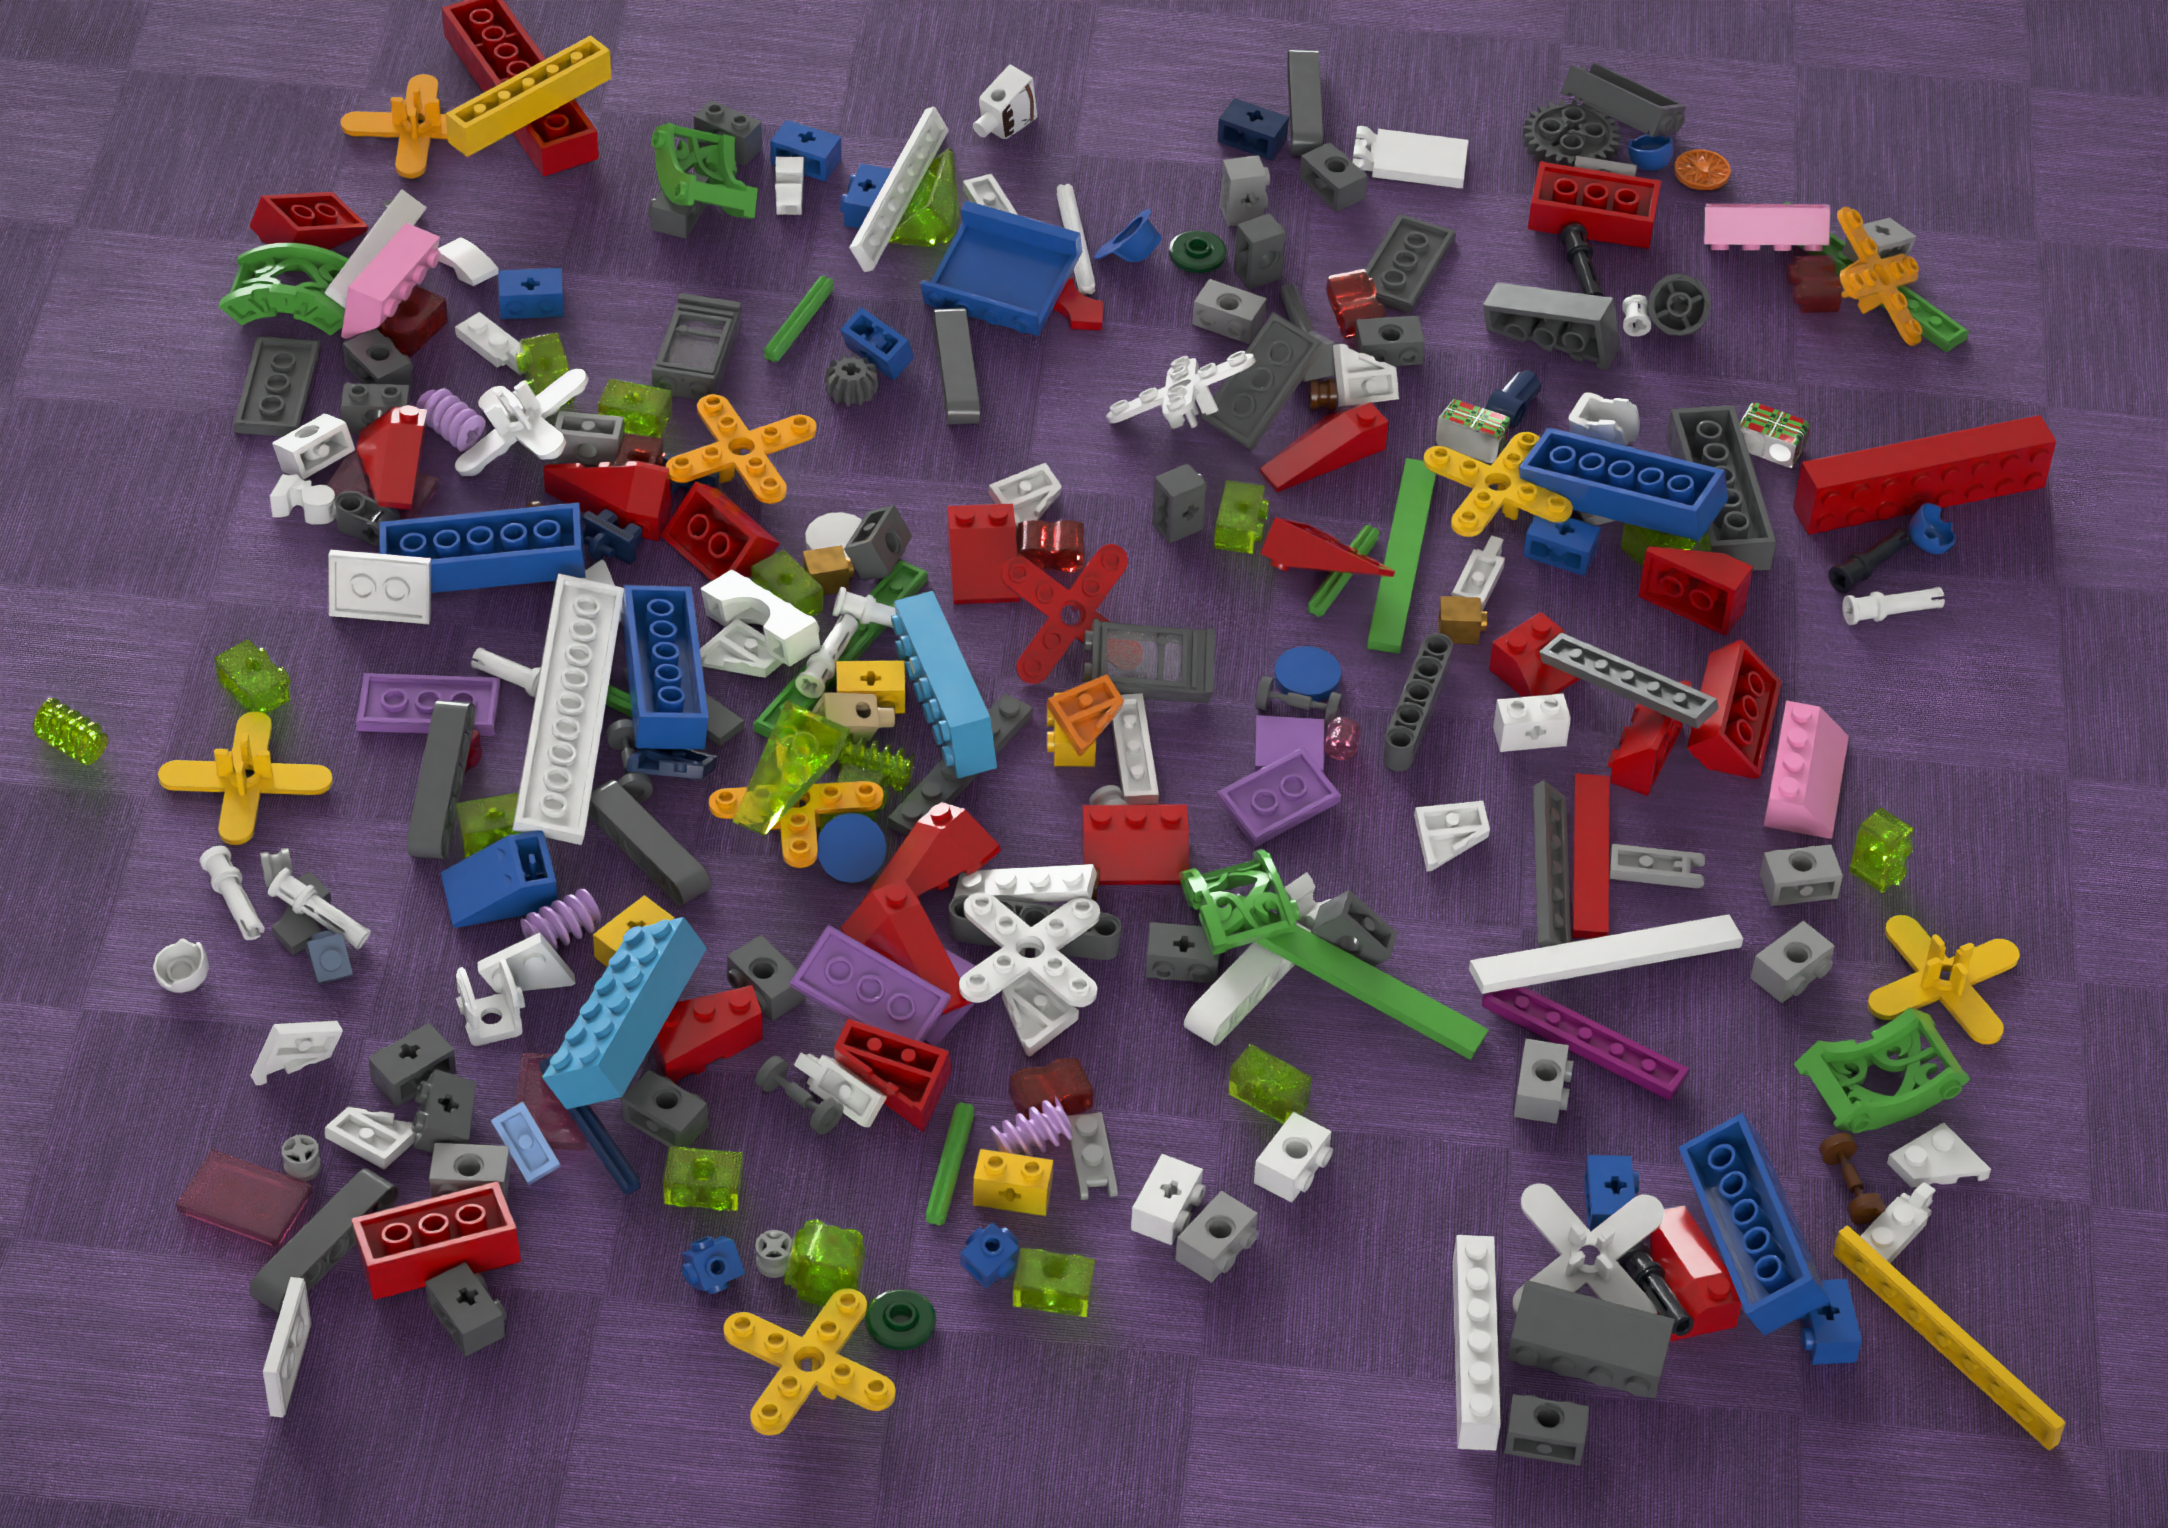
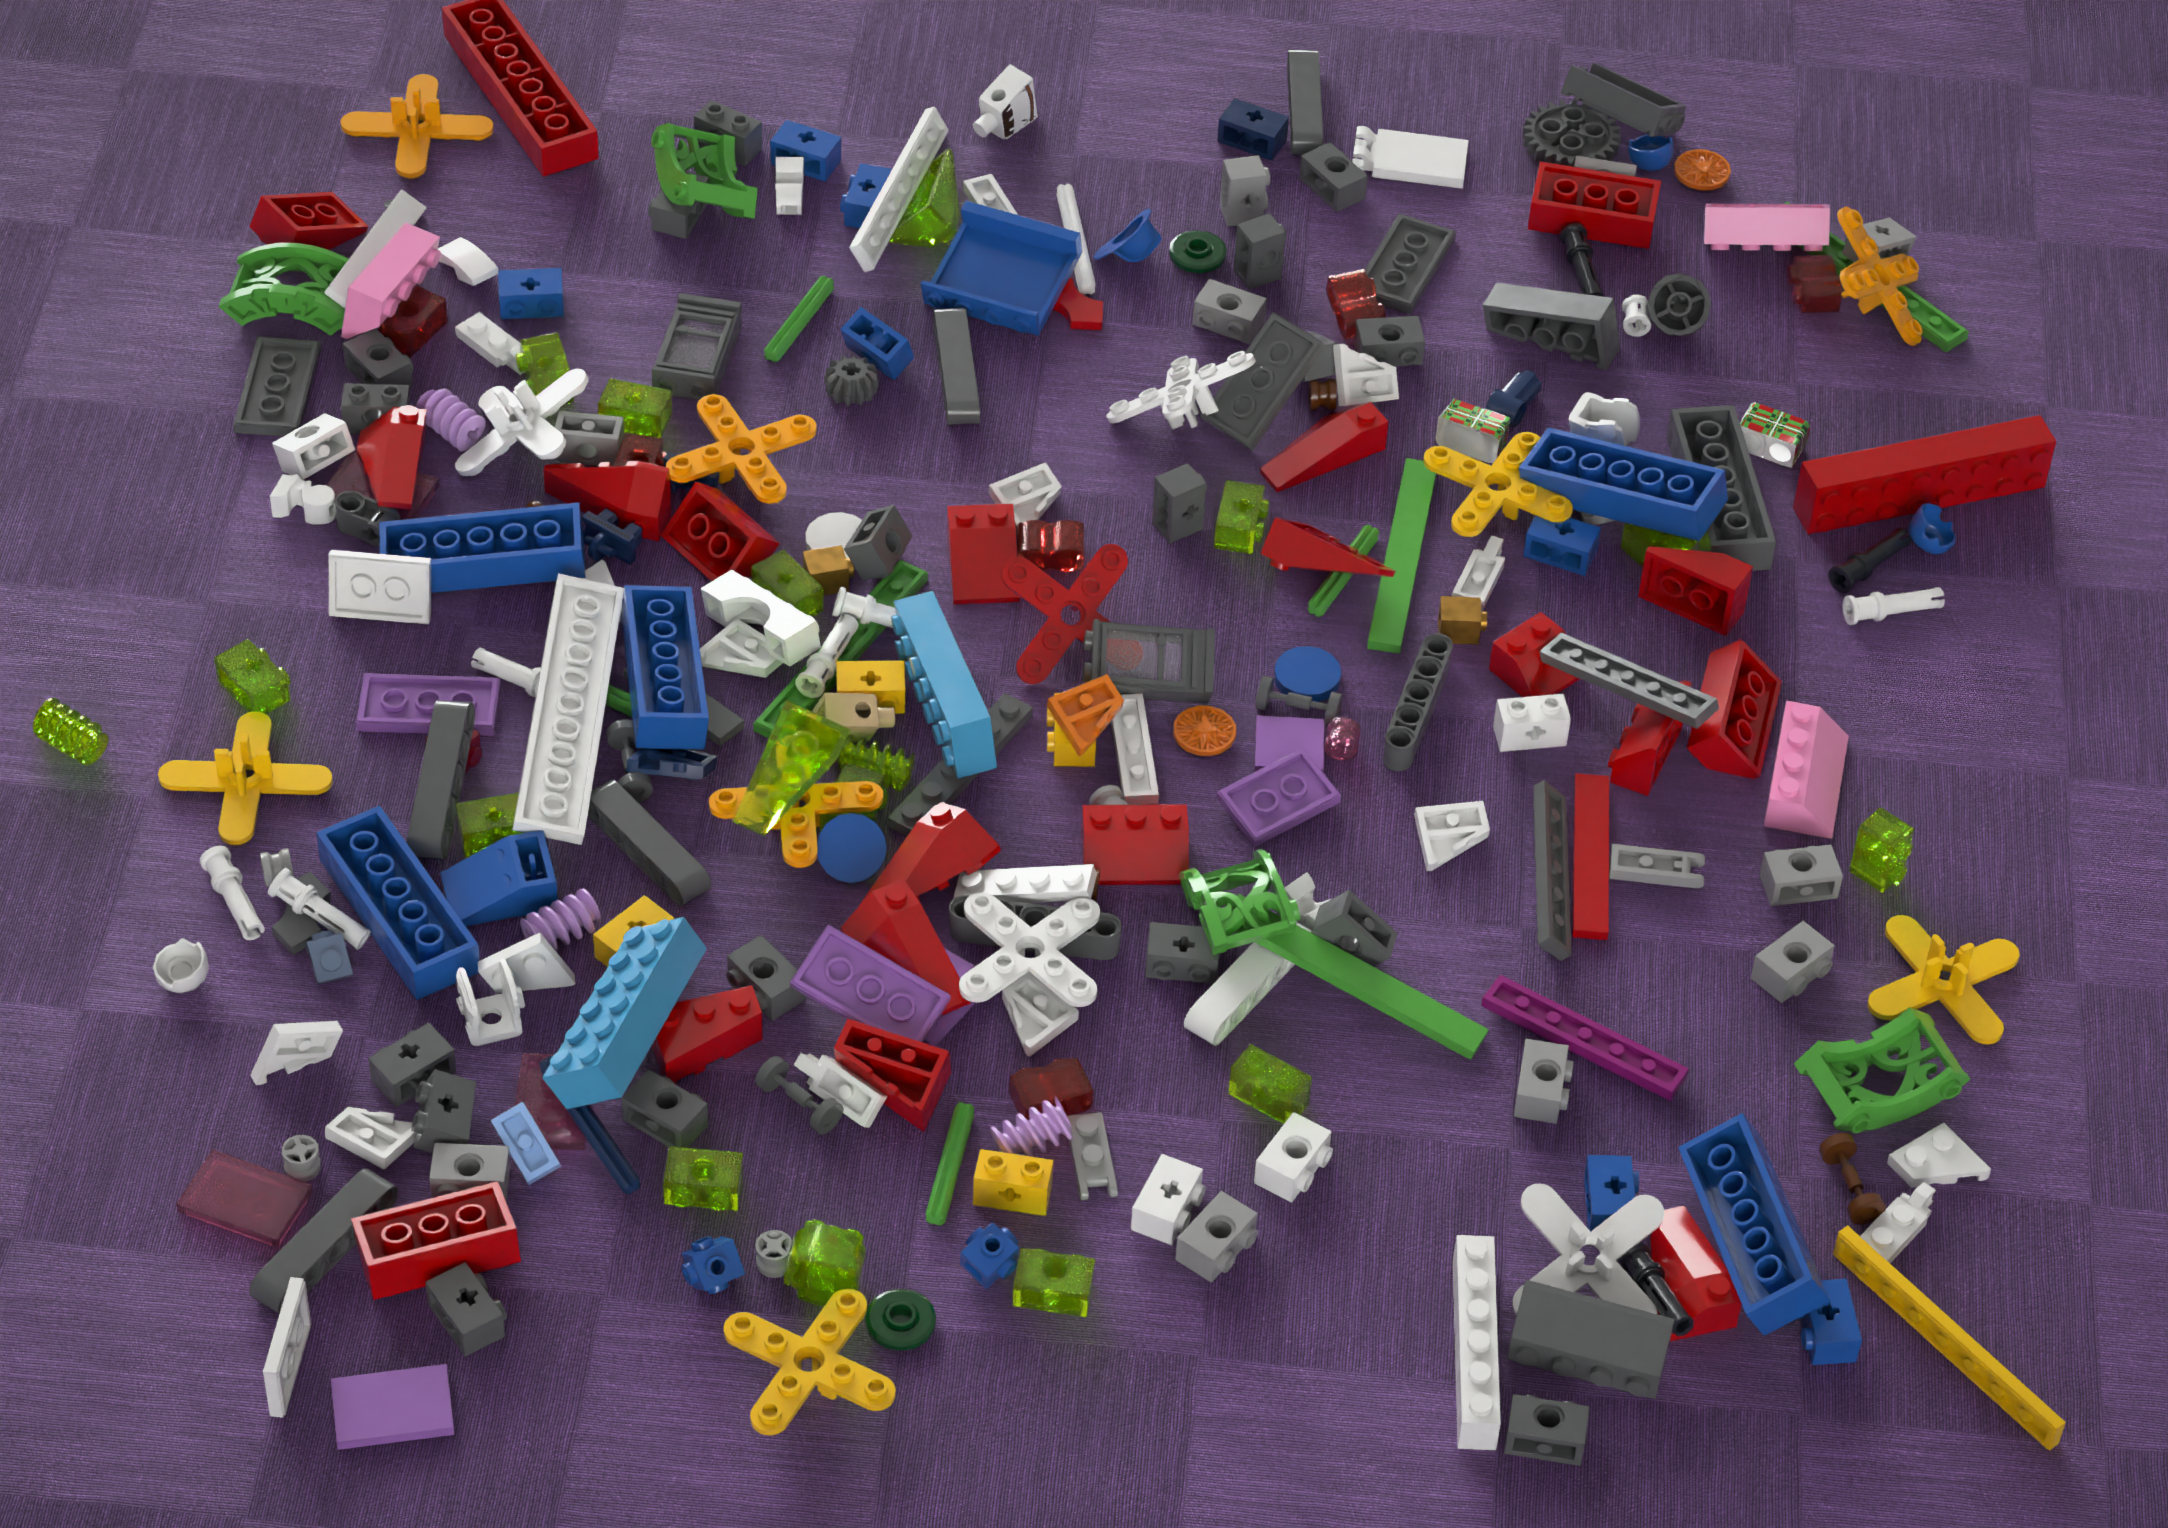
(392, 1406): none -> medium lavender tile
(398, 902): none -> blue brick
(528, 96): yellow brick -> none
(1204, 730): none -> orange wheel
(1295, 307): dark grey axle -> none
(1605, 953): white tile -> none

